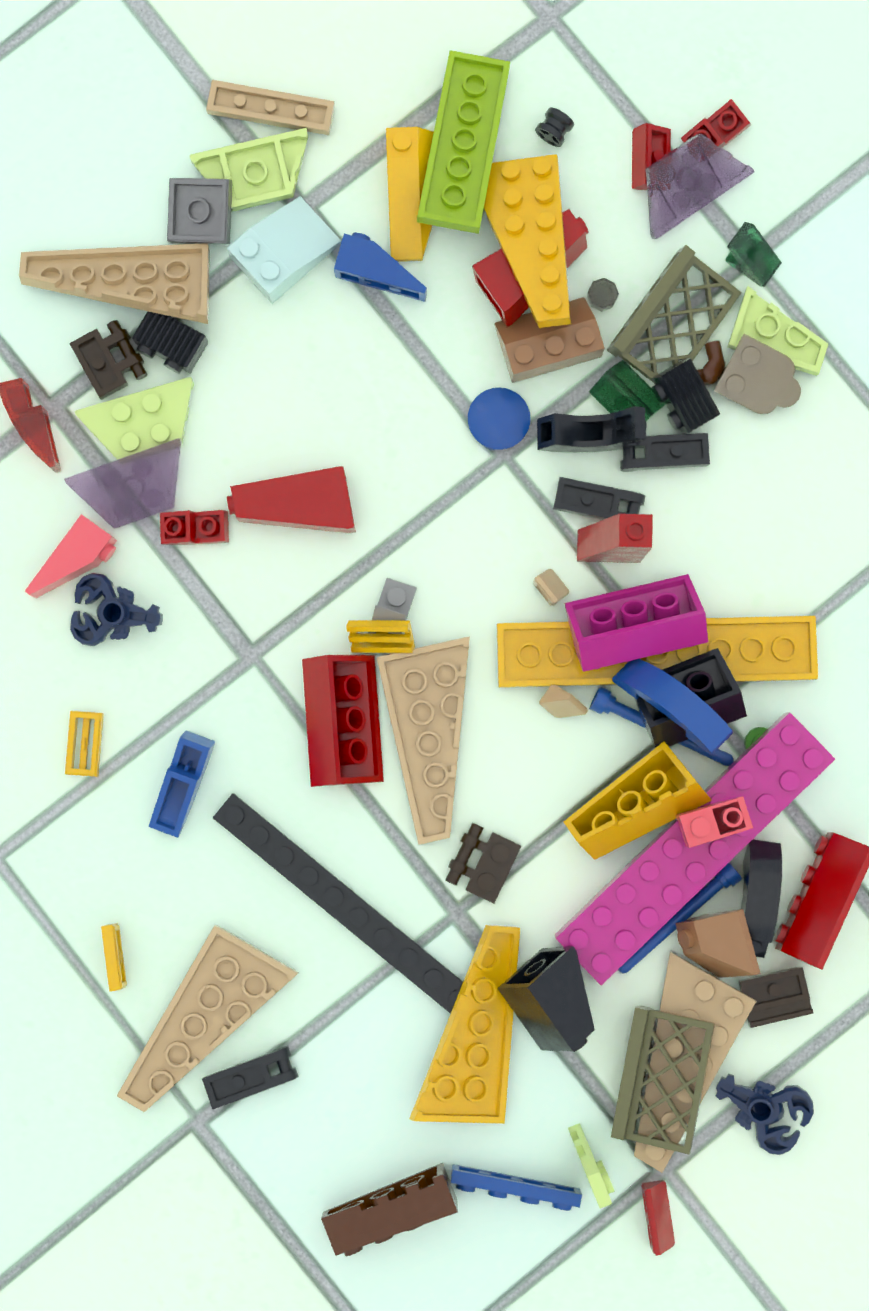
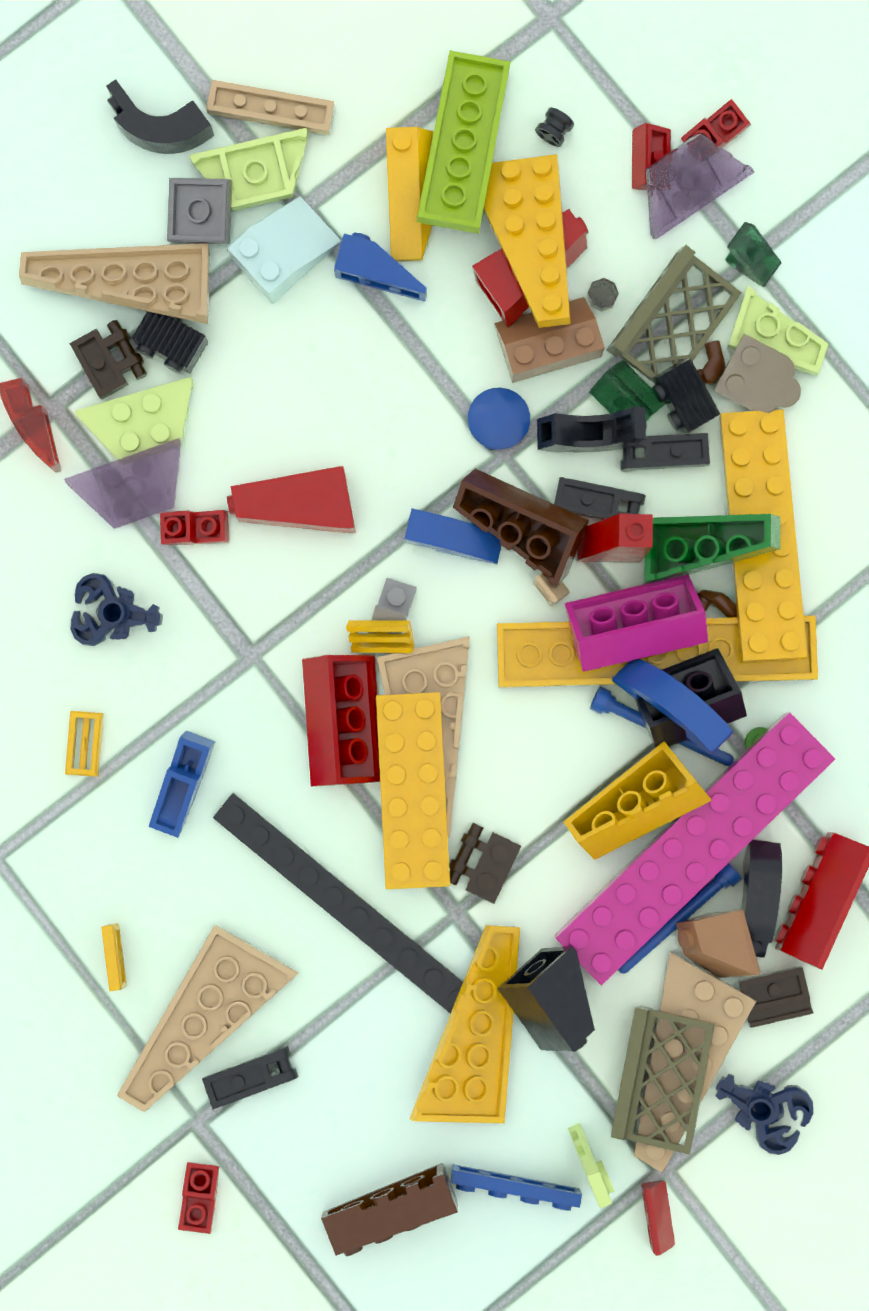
(76, 554): coral slope -> none
(159, 134): none -> black arch
(199, 1198): none -> red slope
(412, 790): none -> yellow plate
(451, 536): none -> blue slope
(522, 522): none -> reddish brown wedge
(561, 703): tan slope -> none
(707, 542): none -> green wedge
(714, 821): coral slope -> none
(717, 600): none -> reddish brown arm
(767, 584): none -> yellow plate

